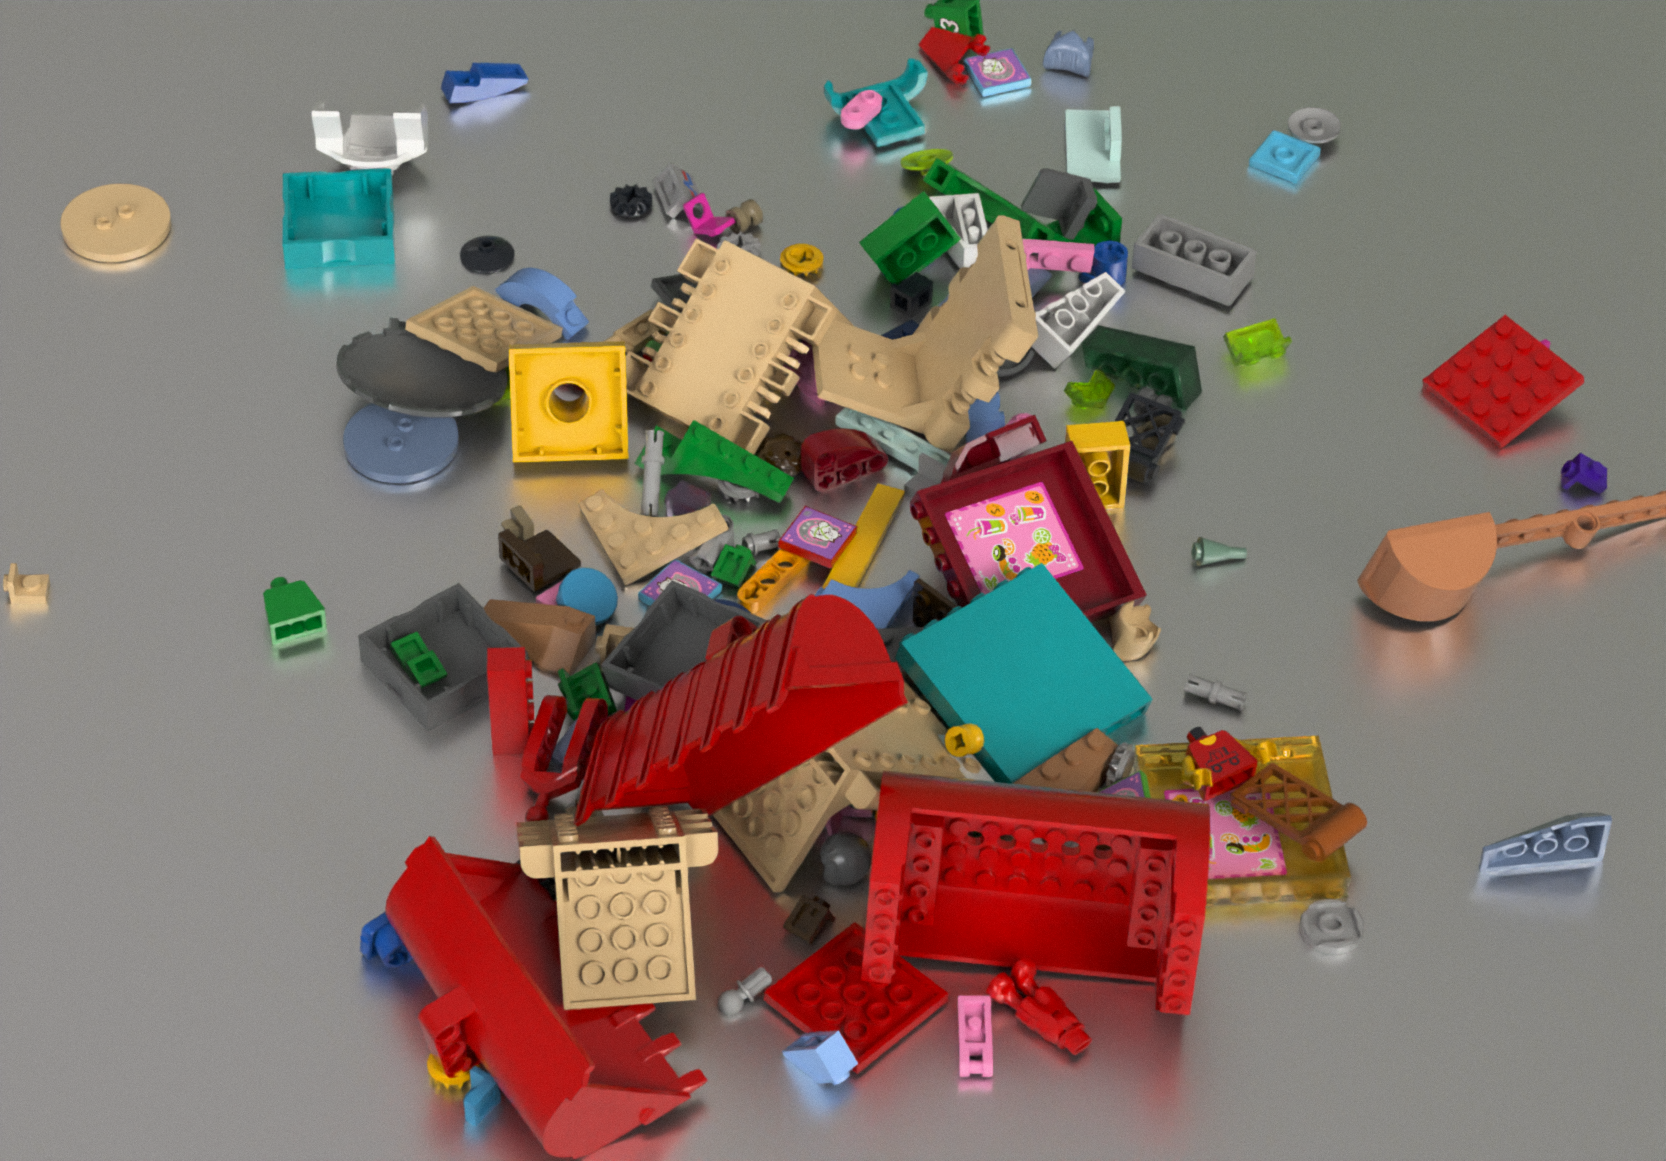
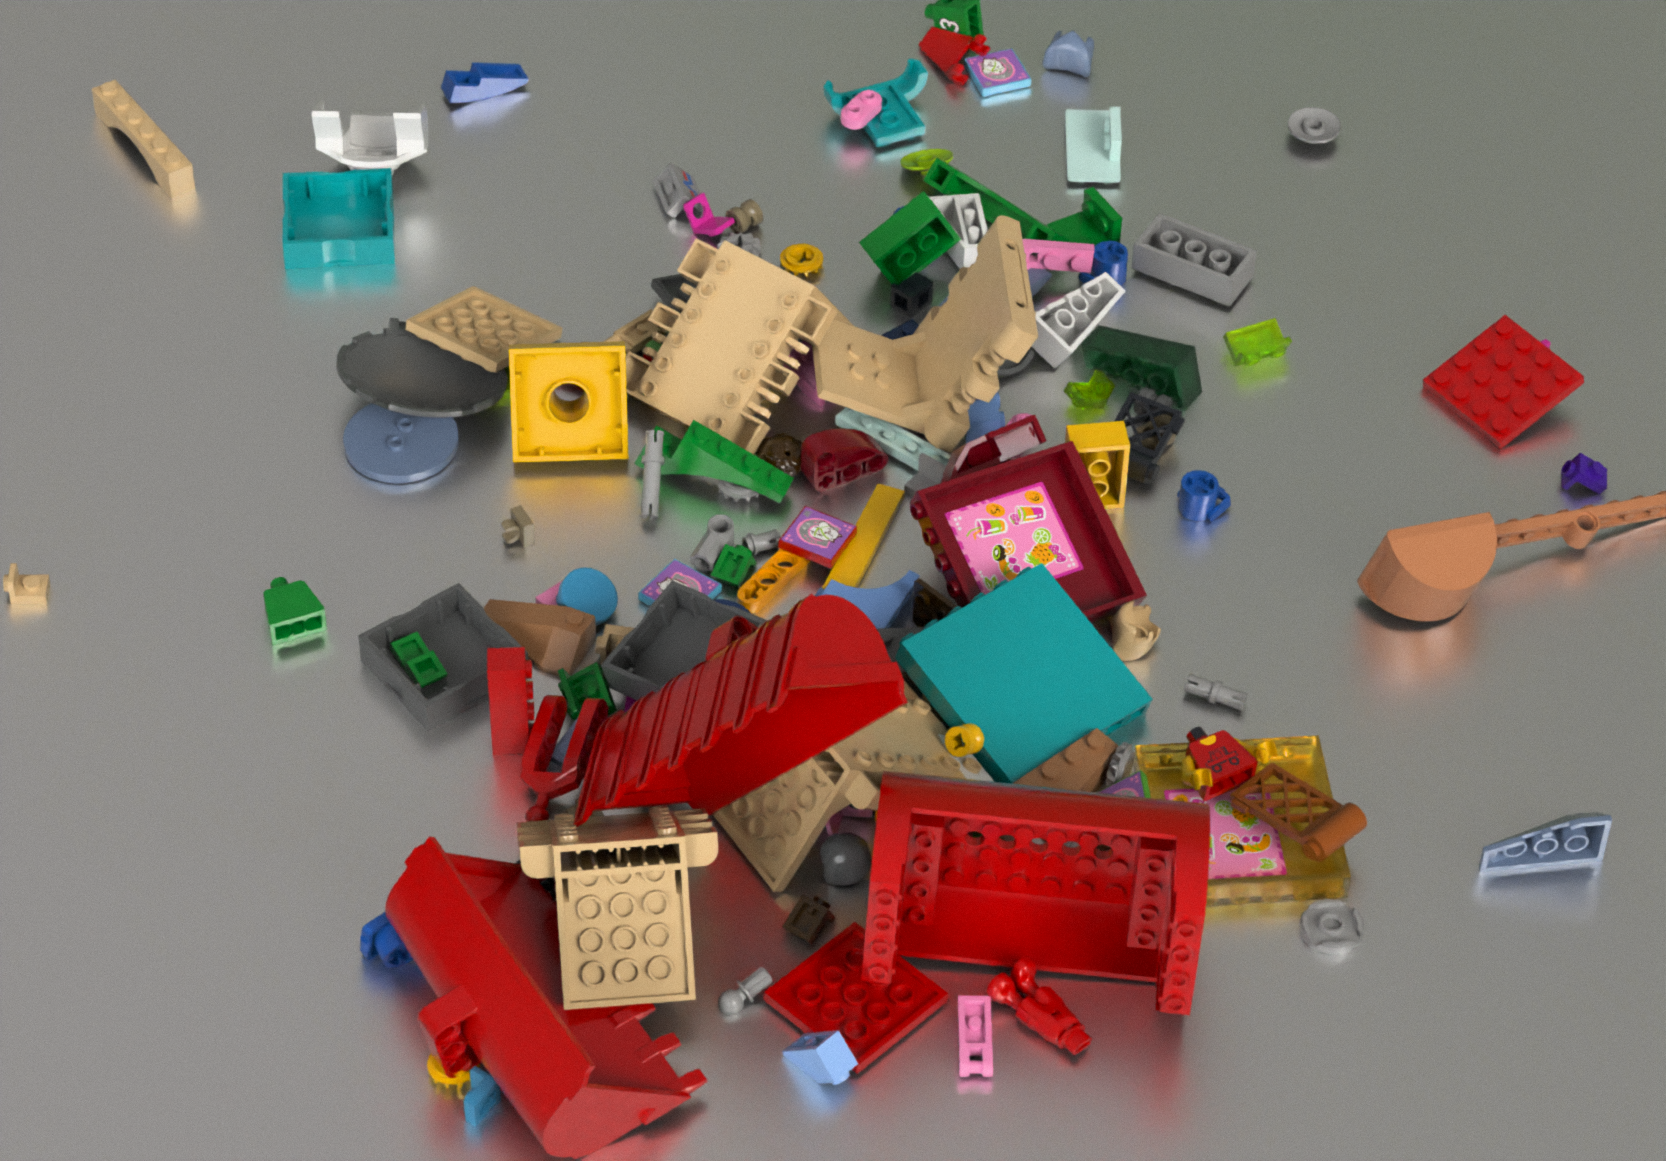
(115, 222): tan plate -> none
(166, 161): none -> tan arch
(487, 254): black dish -> none
(537, 559): dark brown bracket -> none
(546, 293): medium blue arch -> none
(640, 202): black gear -> none
(646, 543): tan plate -> none
(685, 499): clear purple brick -> none
(1061, 198): dark grey bracket -> none
(1199, 496): none -> blue piece
(1209, 551): sand green cone -> none
(1284, 156): medium azure tile -> none

